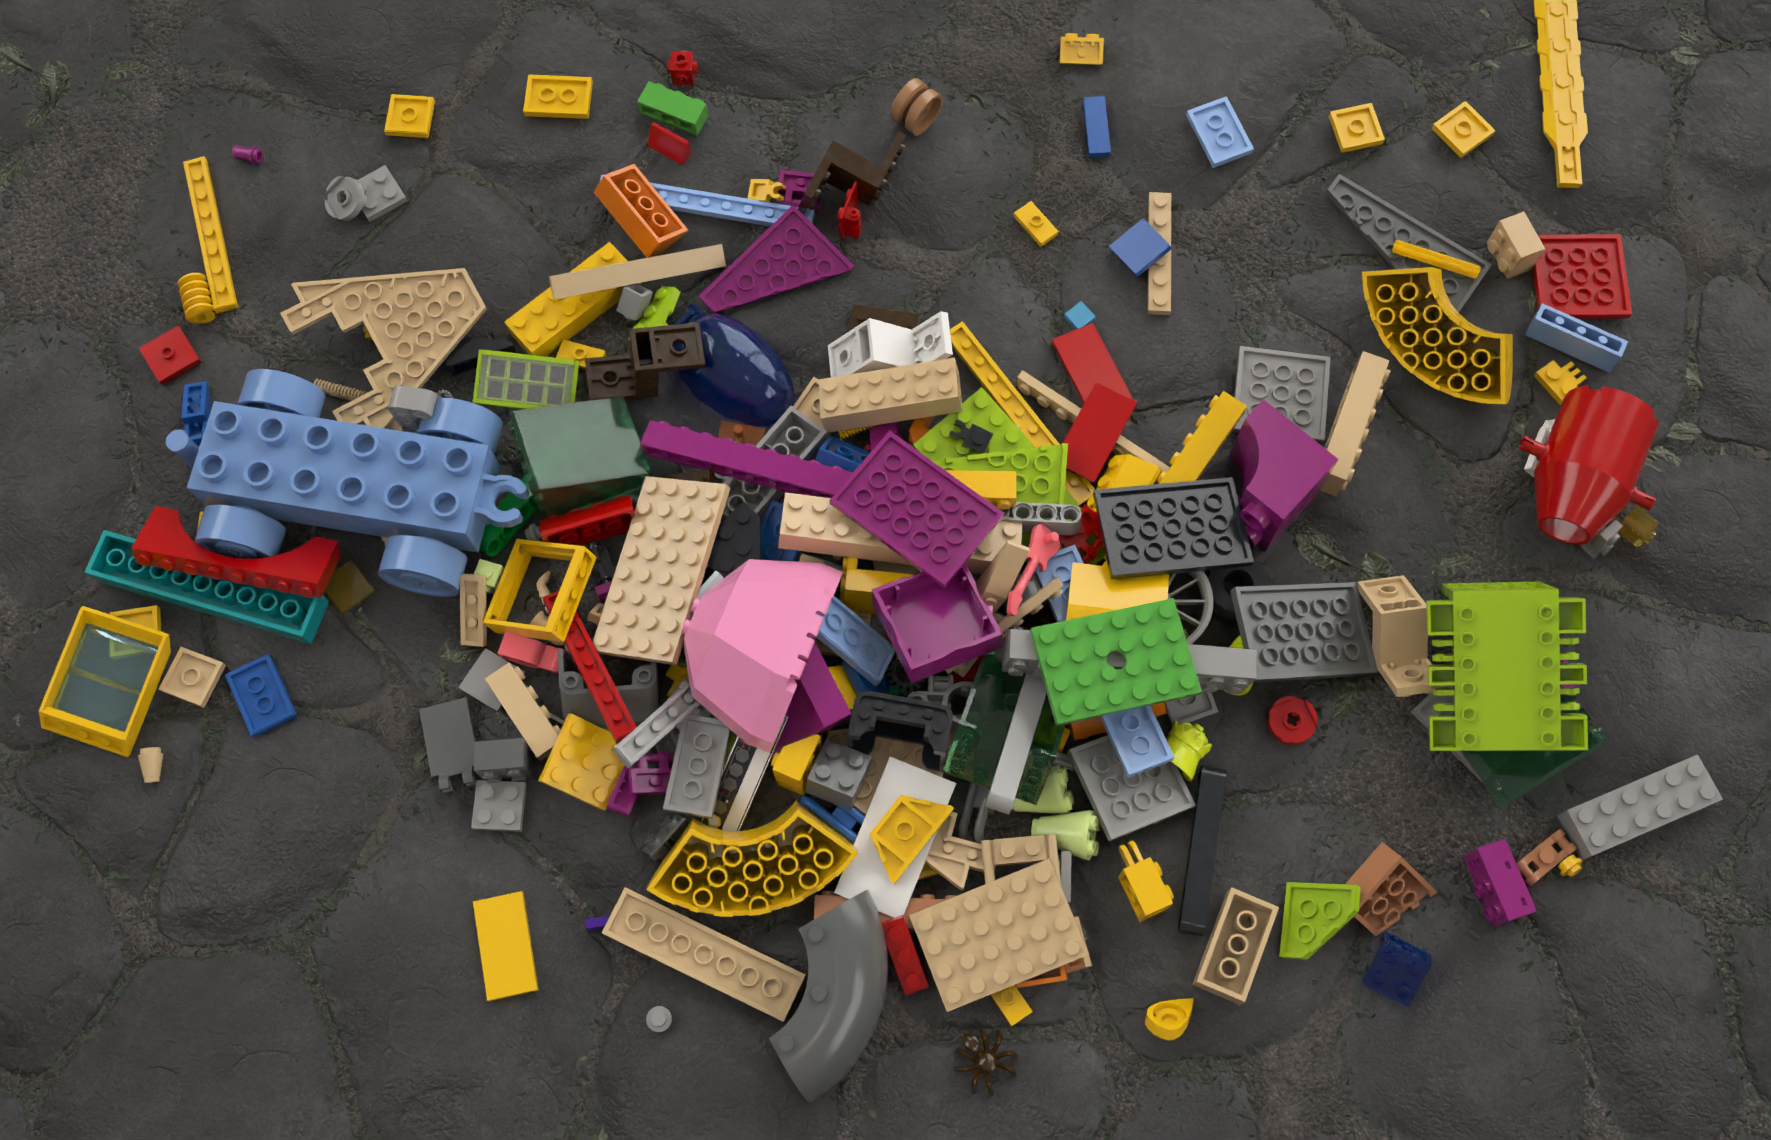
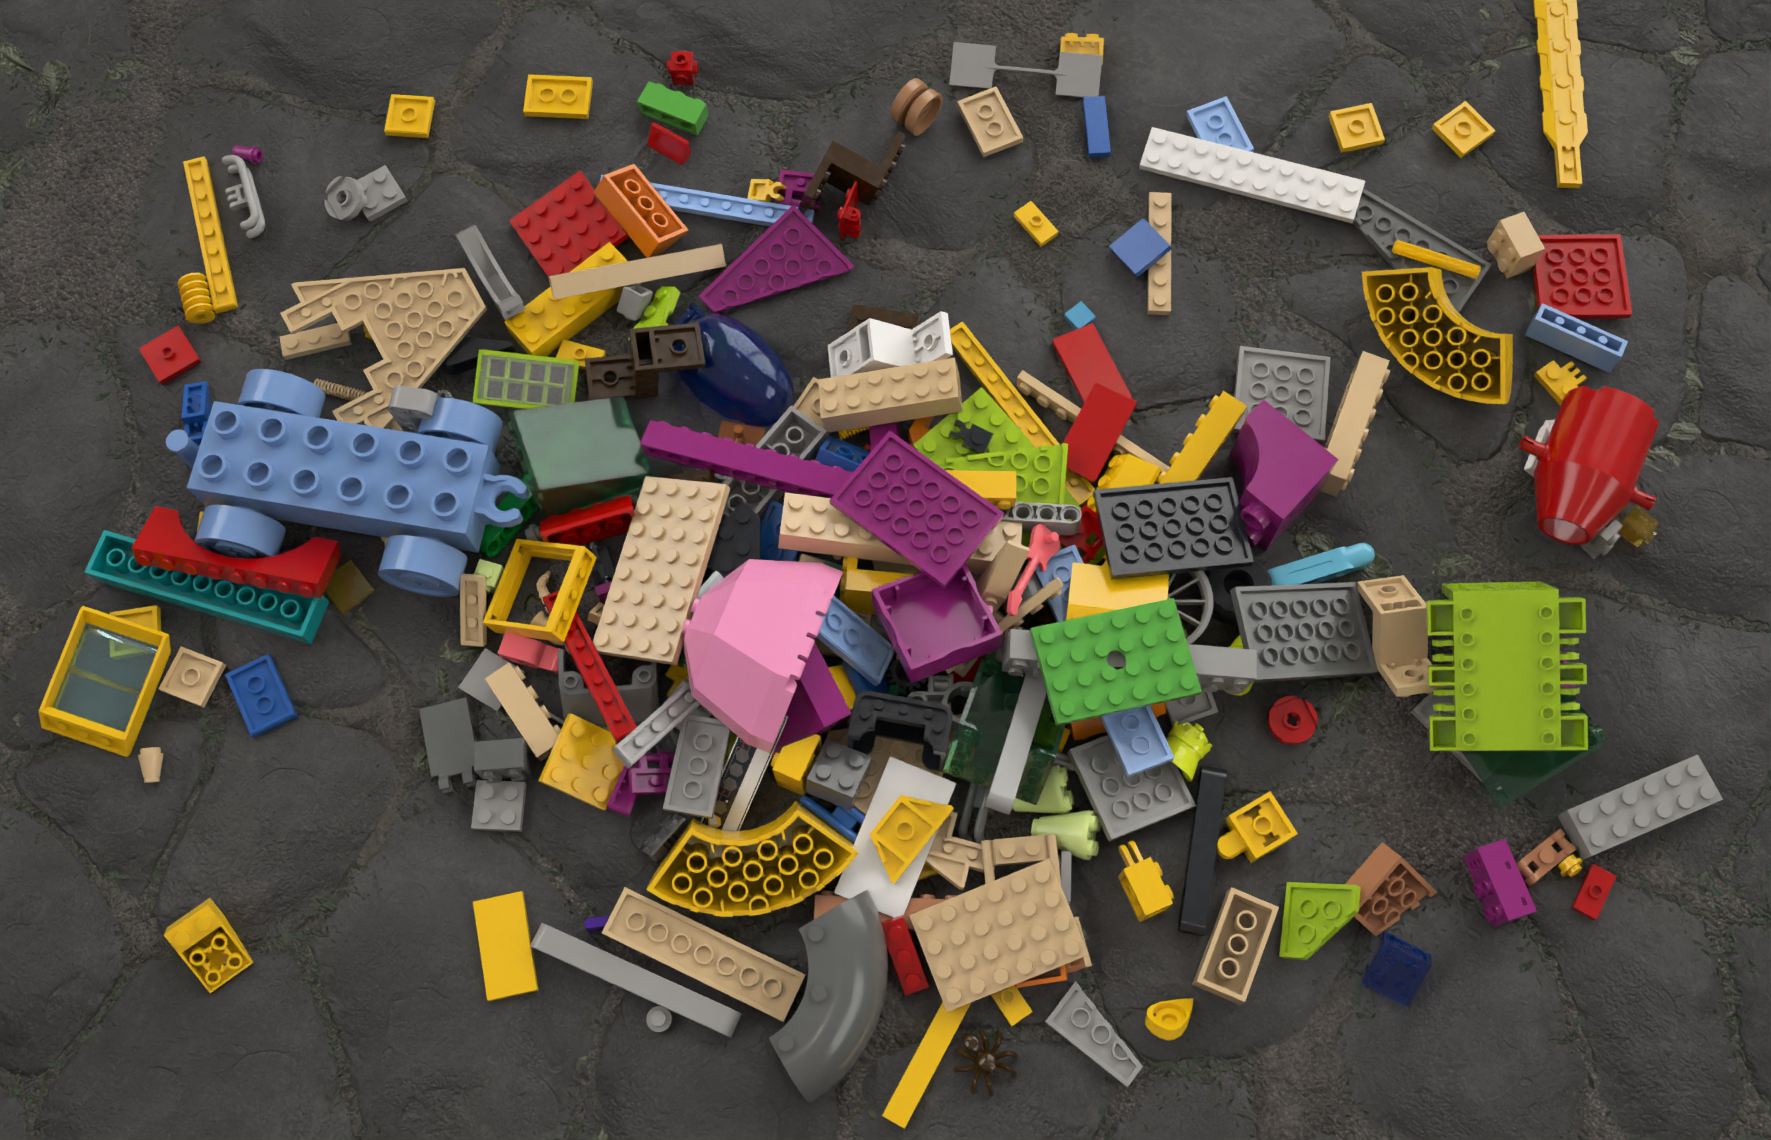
(208, 945): none -> yellow slope
(244, 196): none -> light grey piece
(314, 341): none -> tan plate
(489, 272): none -> light grey arch
(567, 226): none -> red plate
(636, 980): none -> light grey beam
(924, 1064): none -> yellow tile
(975, 65): none -> light grey hinge
(990, 121): none -> tan plate
(1089, 1032): none -> light grey wing
(1252, 175): none -> white plate
(1256, 830): none -> yellow brick
(1324, 565): none -> medium azure piece
(1593, 892): none -> red plate

